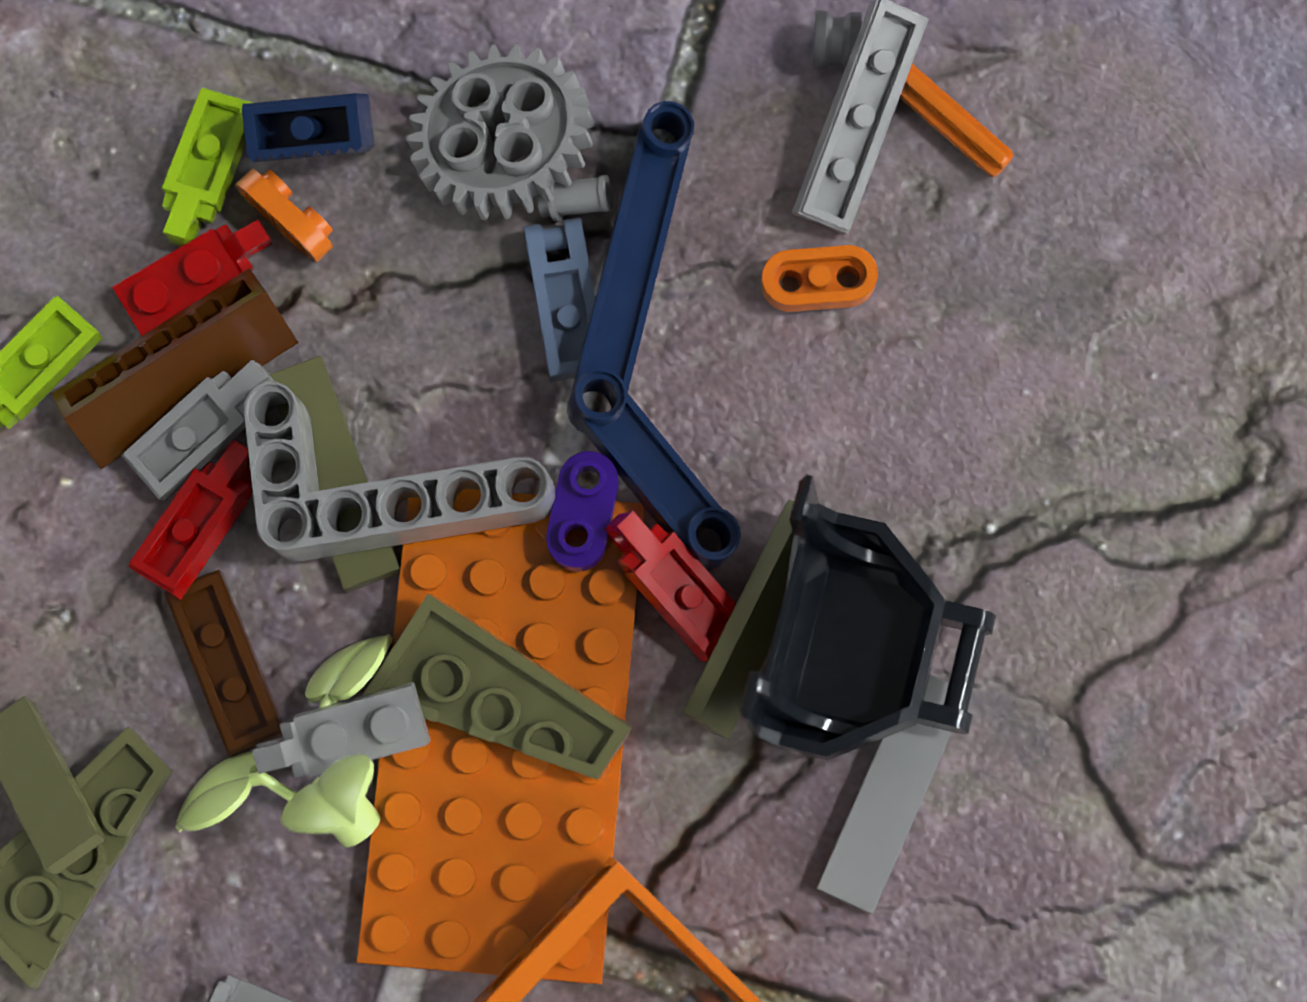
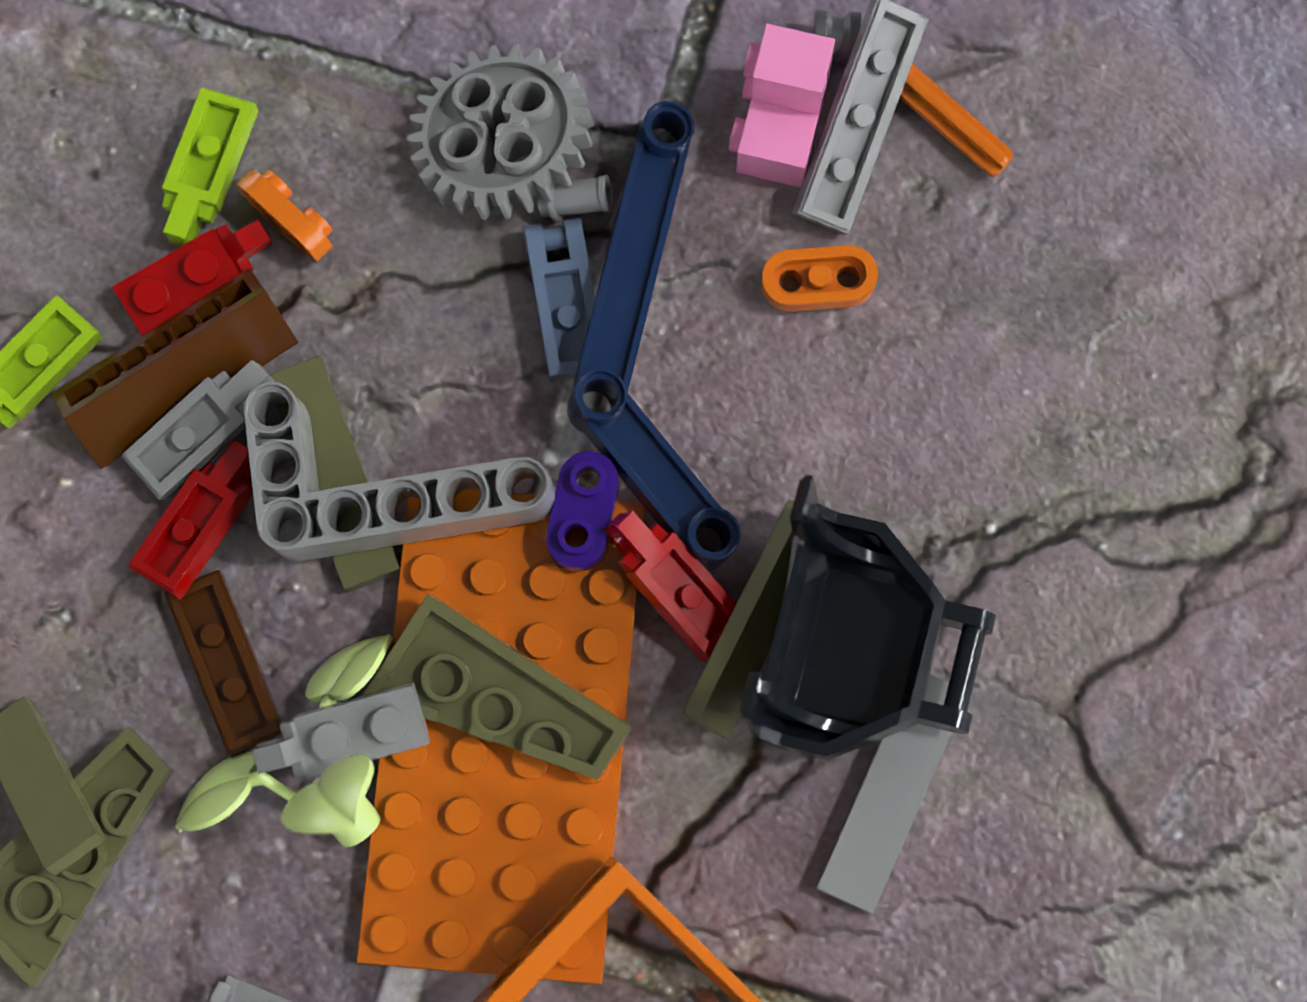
(308, 127): dark blue brick -> none
(787, 93): none -> bright pink brick

